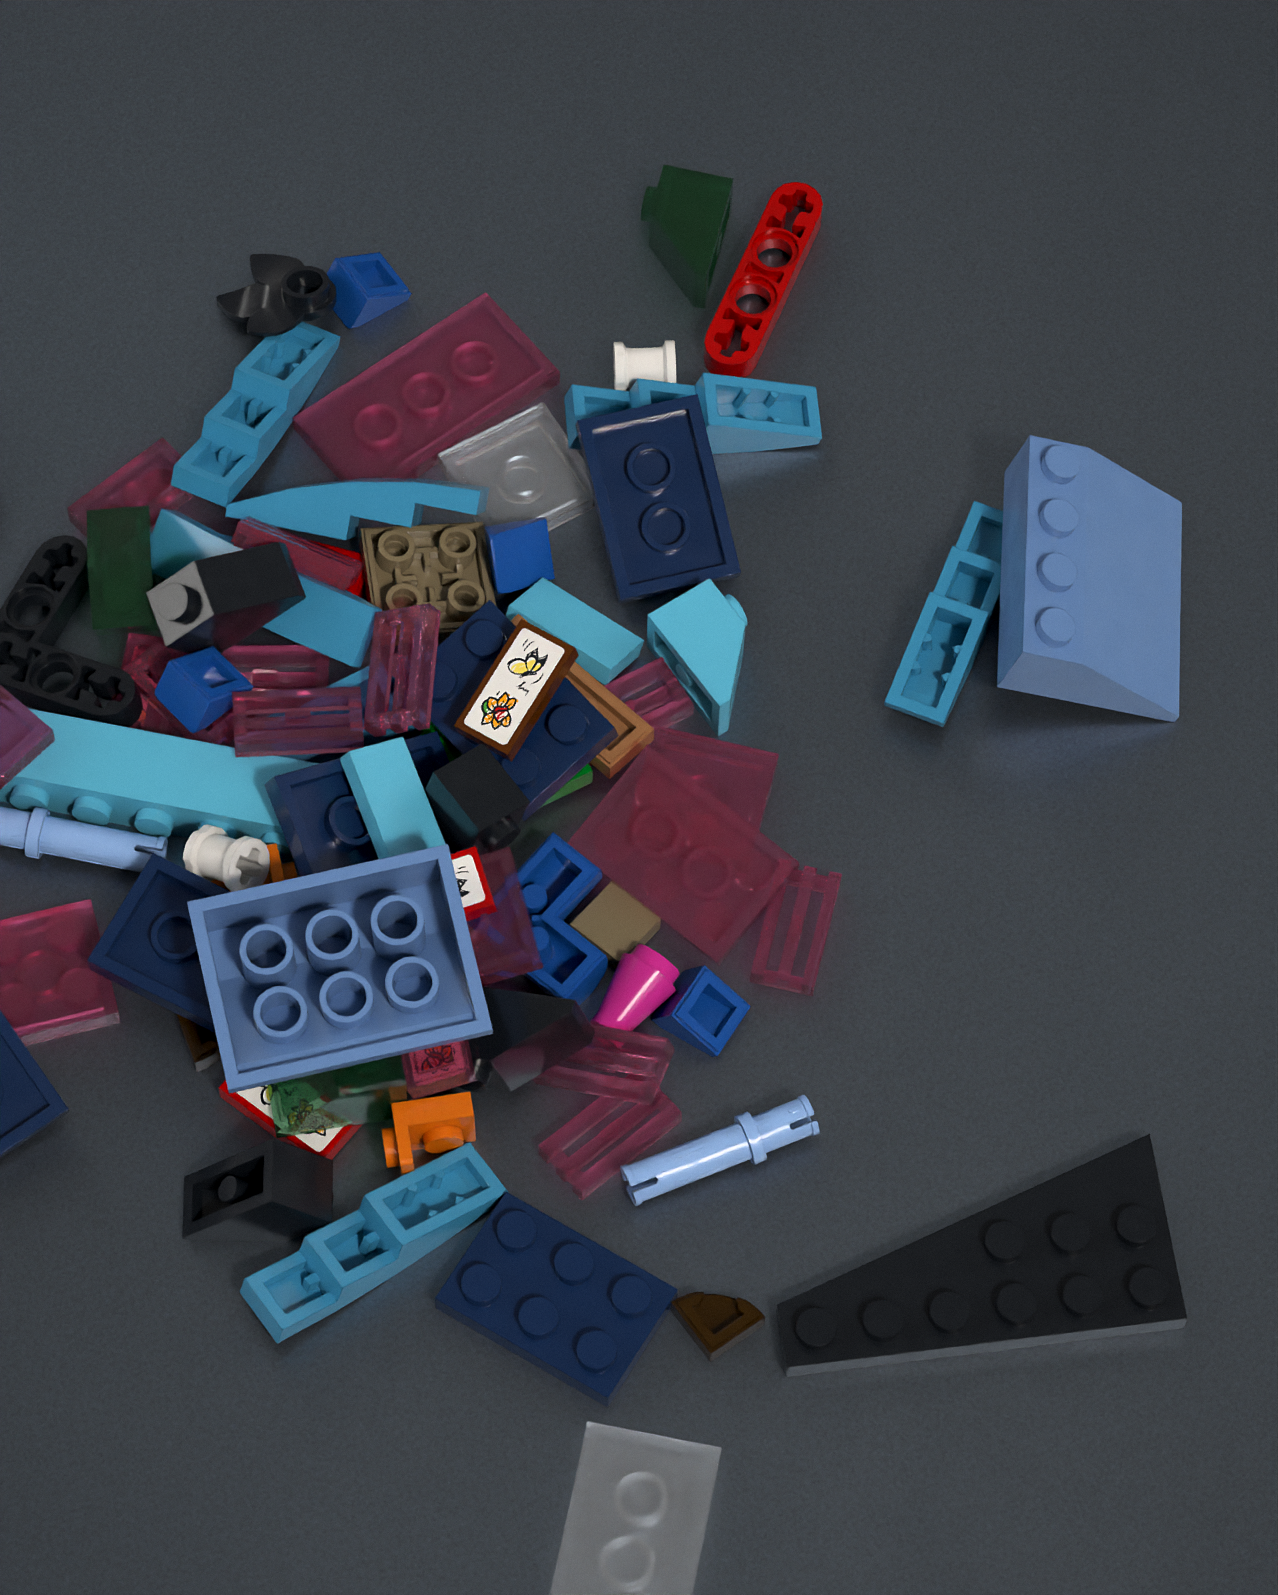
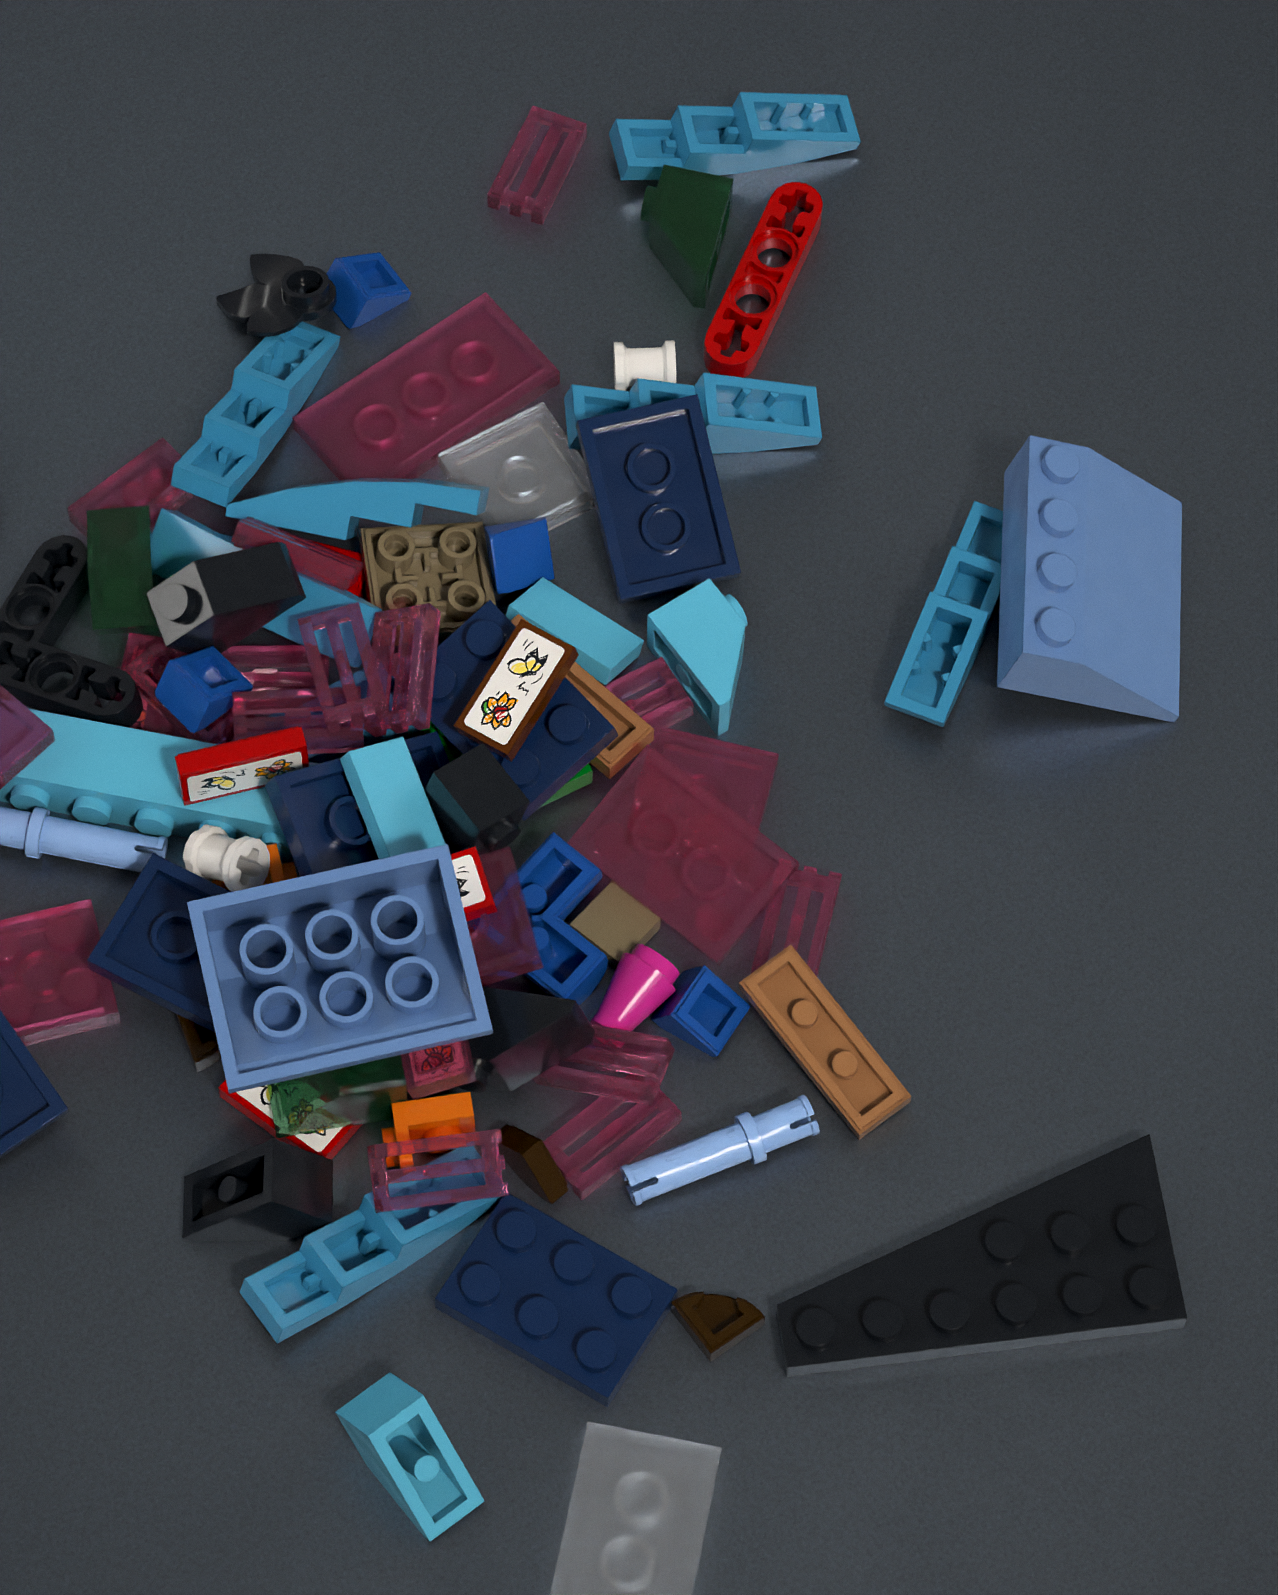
(240, 764): none -> tile
(355, 708): none -> clear pink tile
(410, 1454): none -> medium azure slope
(490, 1164): none -> clear pink tile
(521, 200): none -> clear pink tile
(532, 1163): none -> dark brown tile
(748, 137): none -> dark azure slope
(825, 1042): none -> medium nougat tile

